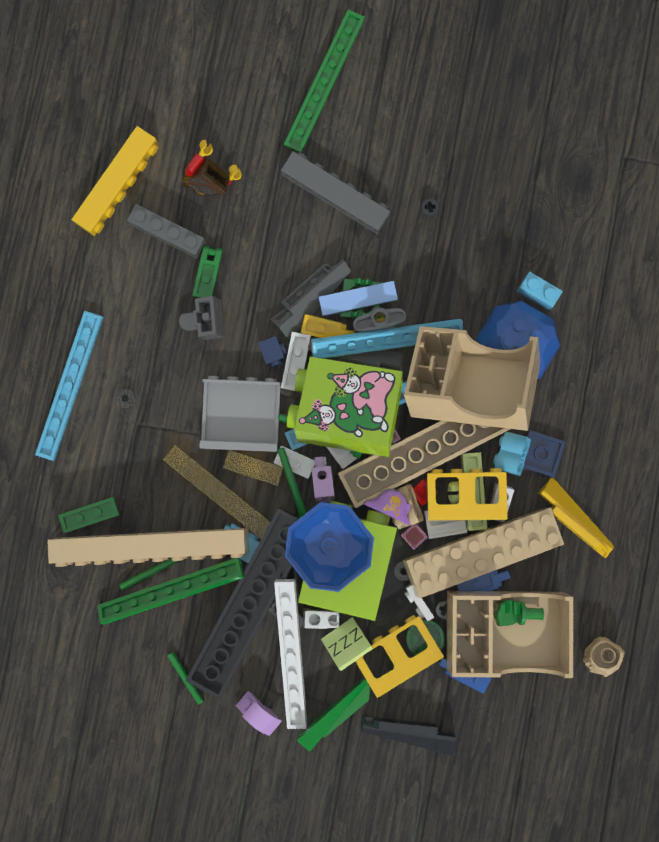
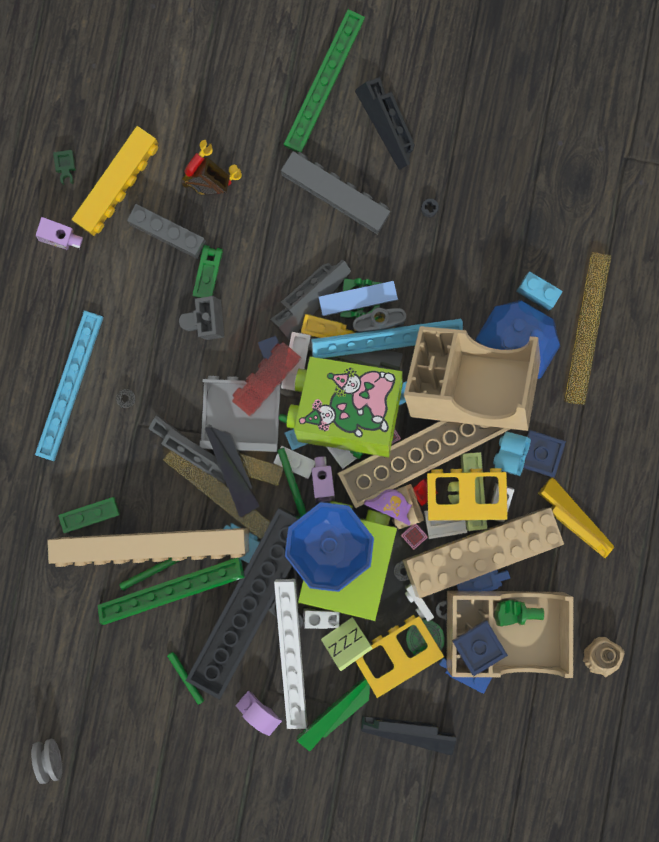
(46, 761): none -> light grey wheel
(49, 231): none -> lavender torso
(65, 163): none -> dark green plate
(185, 448): none -> dark grey wedge
(233, 470): none -> black wedge
(266, 379): none -> clear red brick
(387, 120): none -> black wedge
(479, 648): none -> dark blue tile
(587, 328): none -> clear yellow plate

